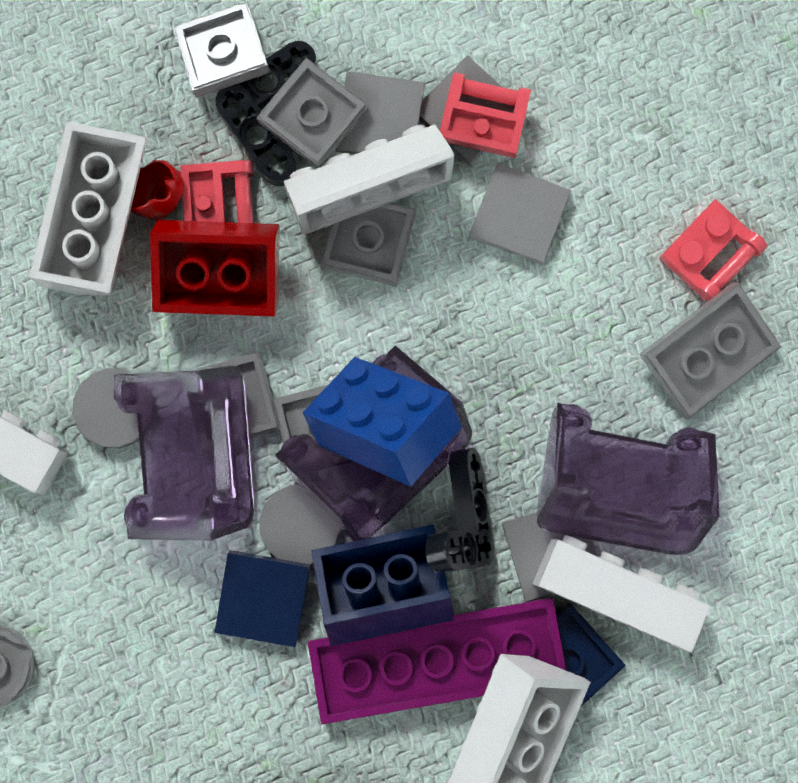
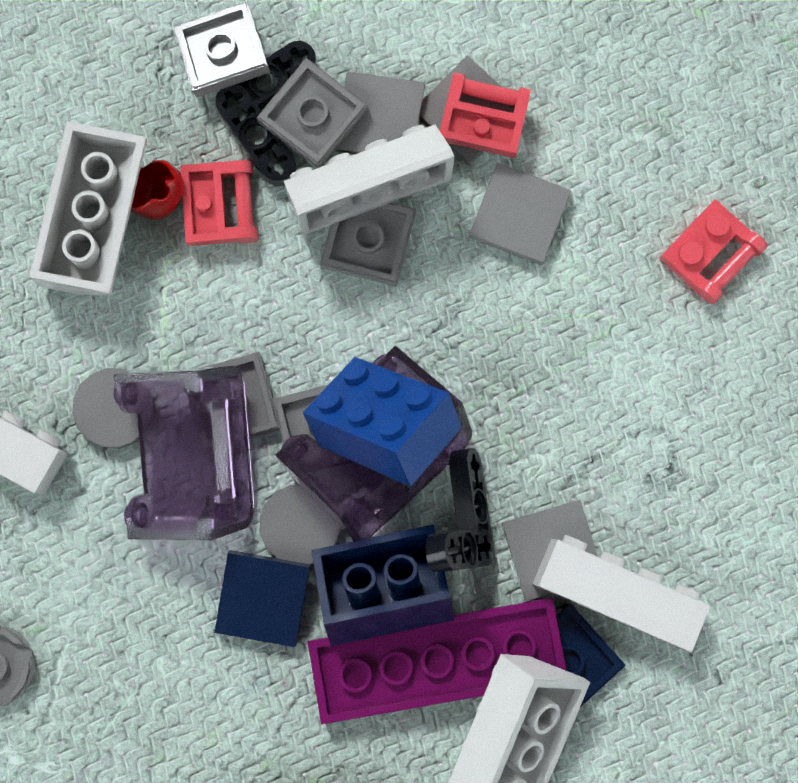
(215, 267): red brick -> none
(627, 486): clear purple windscreen -> none
(710, 350): light grey tile -> none

